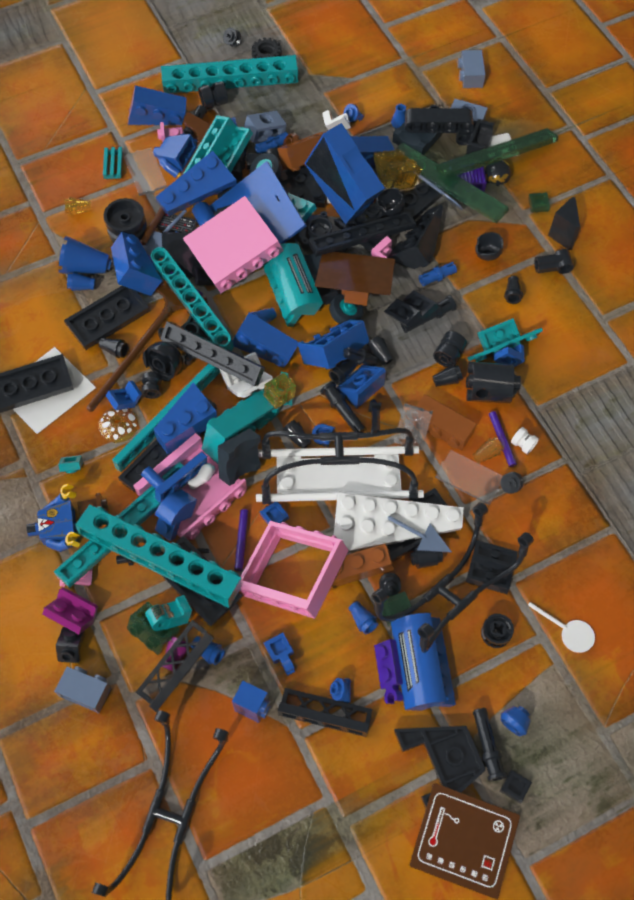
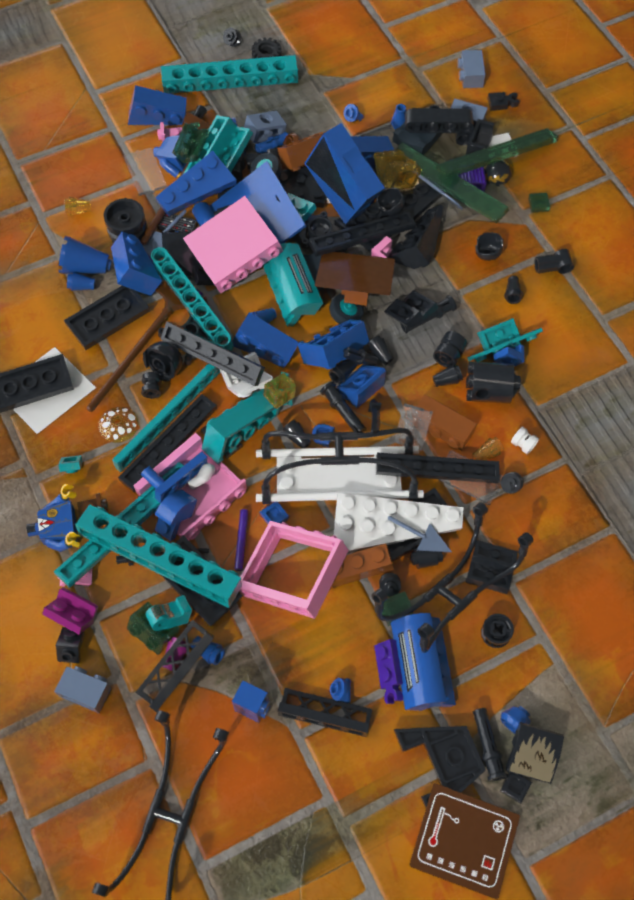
(112, 152): teal tile -> none
(116, 347): black cone -> none
(125, 397): blue bracket -> none
(184, 419): blue wedge -> none
(190, 143): none -> clear green hinge
(213, 95): black wheel -> none
(238, 456): black brick -> none
(280, 650): blue plate -> none
(327, 295): black plate -> none
(331, 122): white panel -> none
(363, 618): blue cone -> none
(437, 274): blue pin -> none
(441, 468): none -> black plate
(501, 101): none -> black plate
(502, 438): dark purple bar -> none
(535, 753): none -> slope
(566, 224): black slope -> none
(575, 635): white piece -> none

